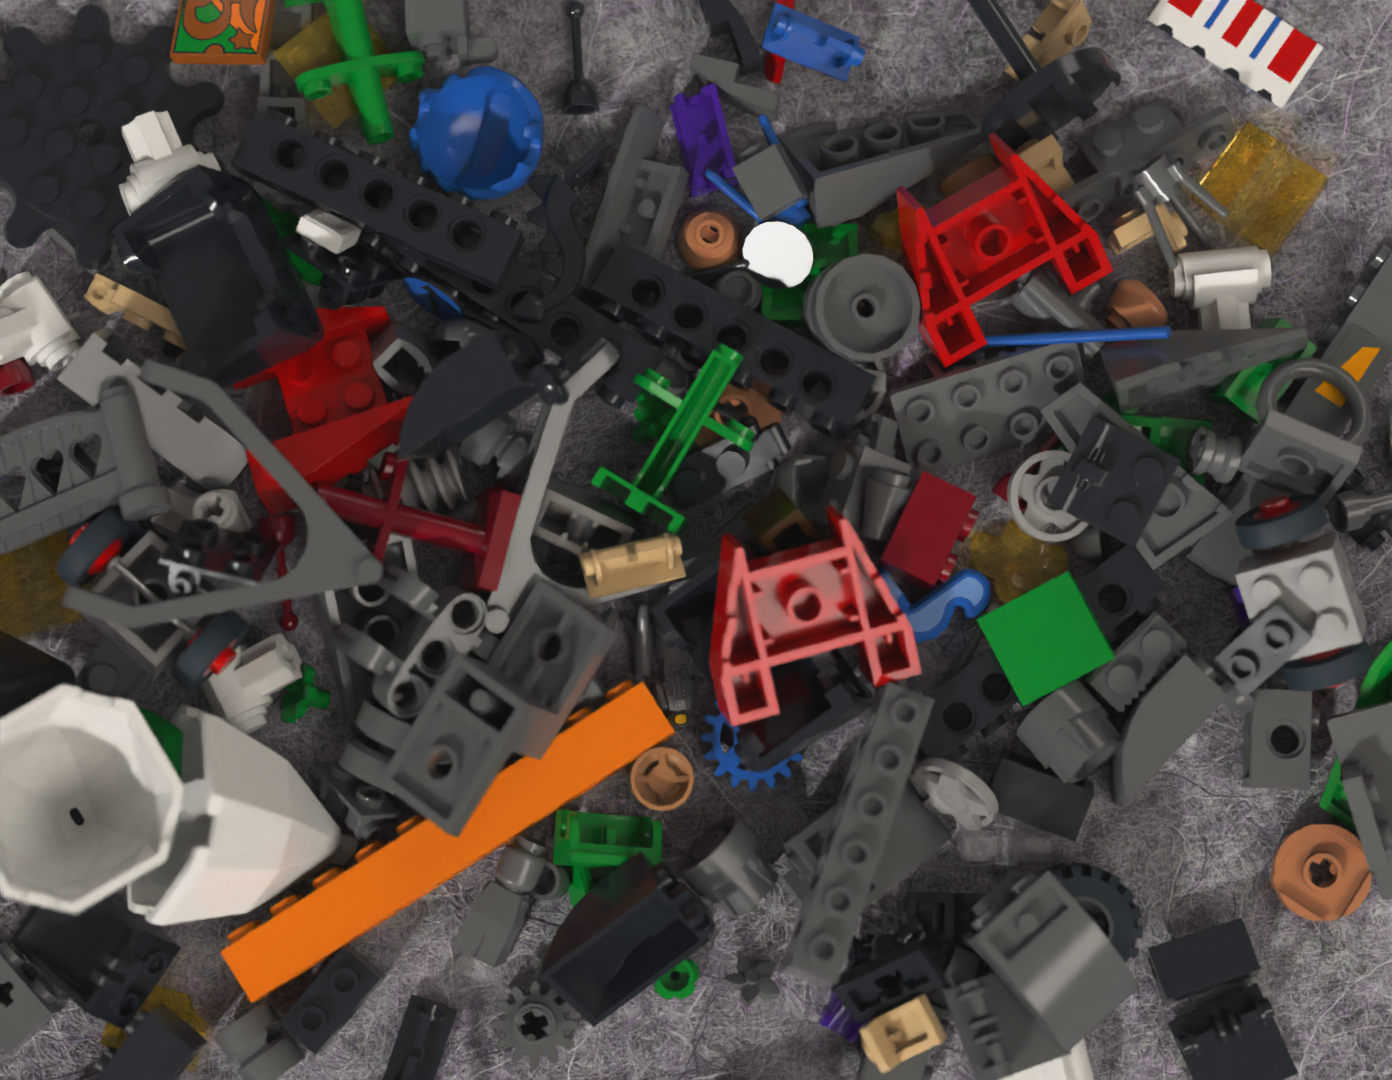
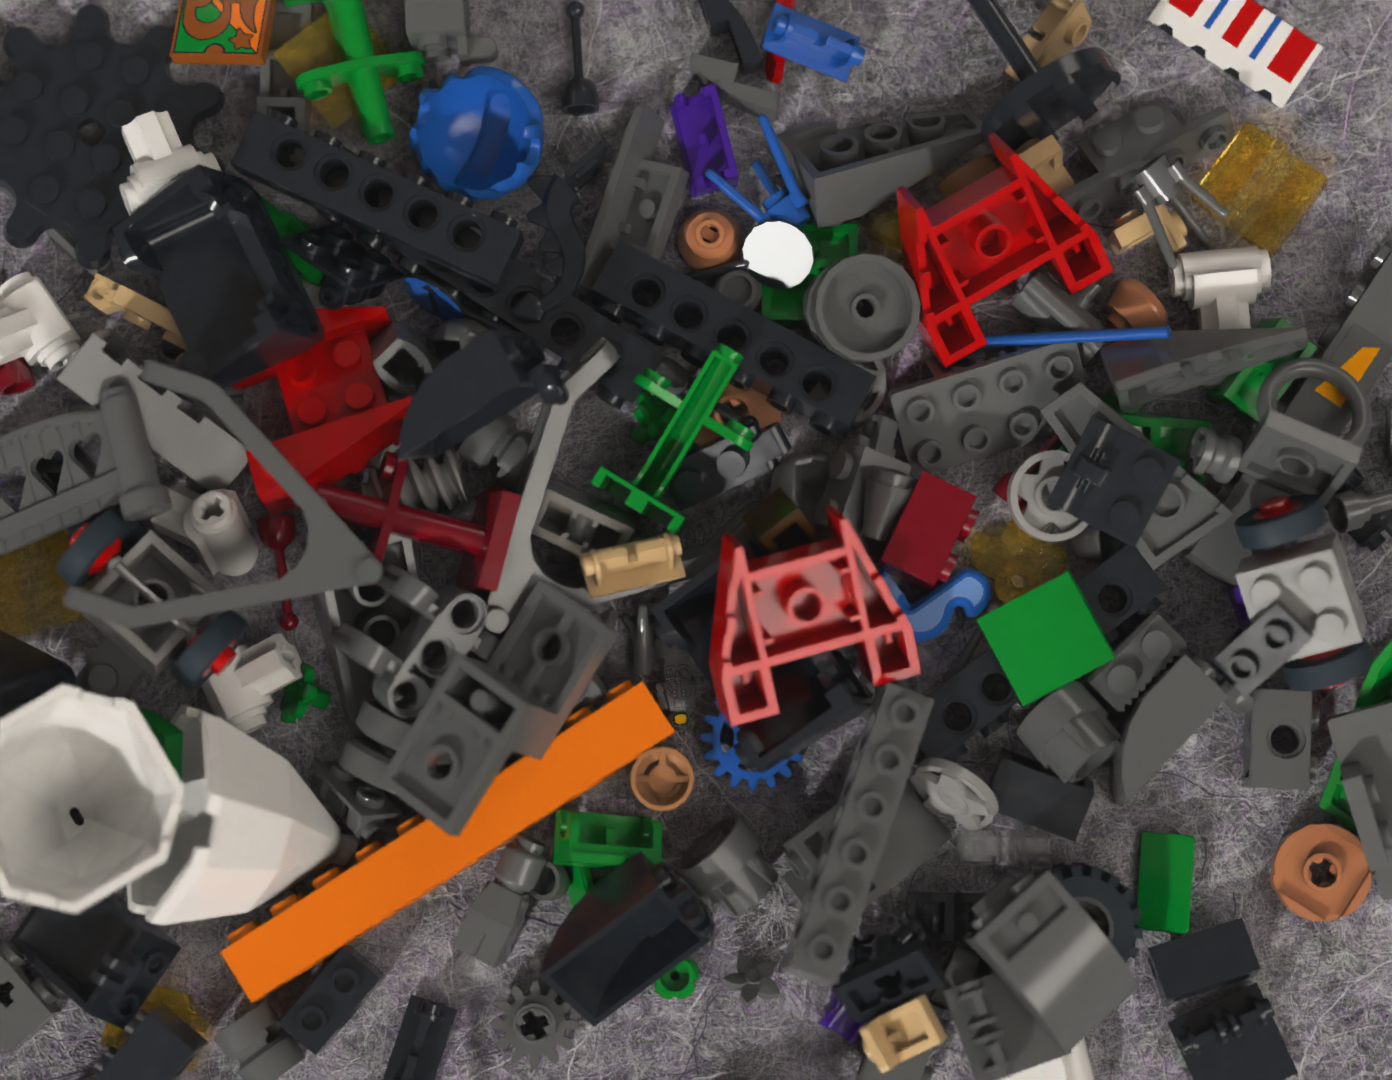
(207, 549): black hinge -> none
(328, 231): white tile -> none
(769, 180): dark grey brick -> none
(1165, 882): none -> green slope

